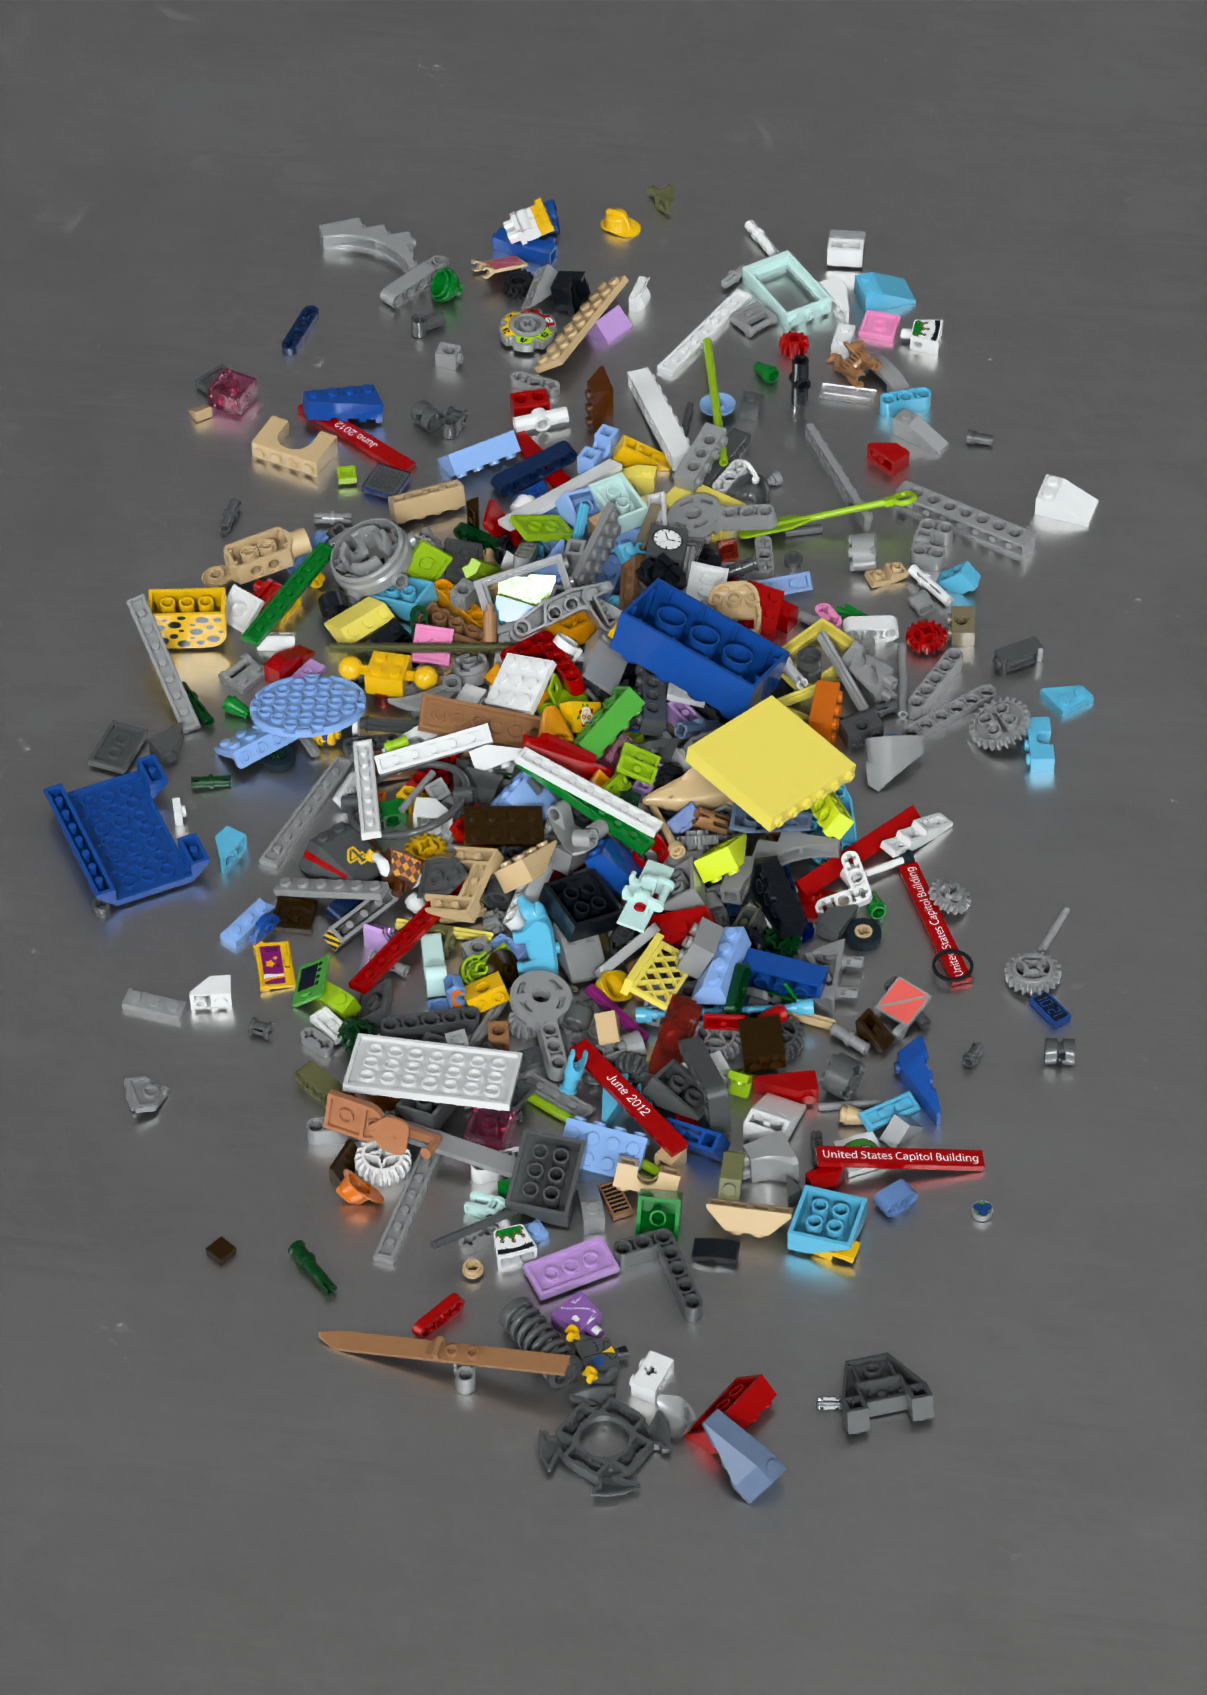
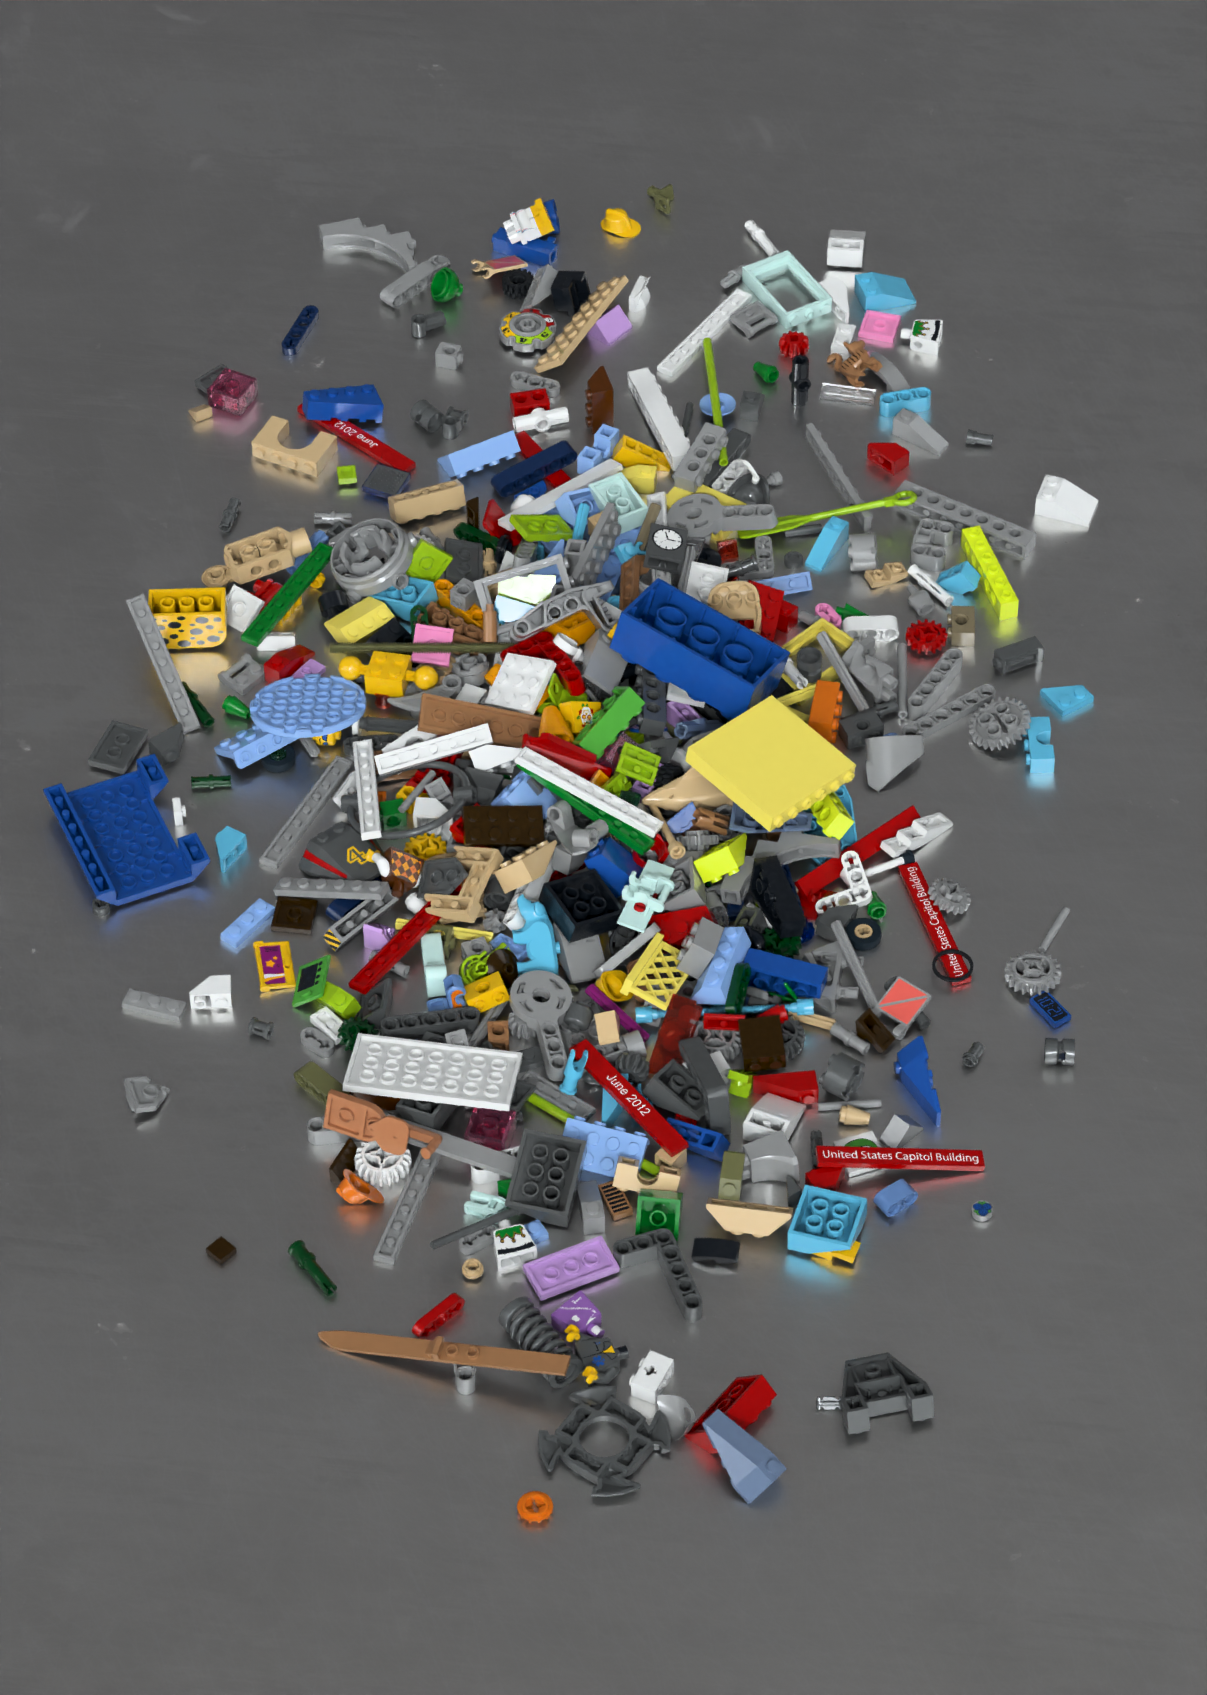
(265, 926): blue plate -> none
(395, 744): lime pin -> none
(479, 569): lime piece -> none
(542, 1502): none -> orange gear
(663, 569): black hips -> none
(828, 543): none -> medium azure slope
(854, 964): none -> light grey axle
(882, 1113): medium azure tile -> none
(992, 575): none -> neon yellow brick

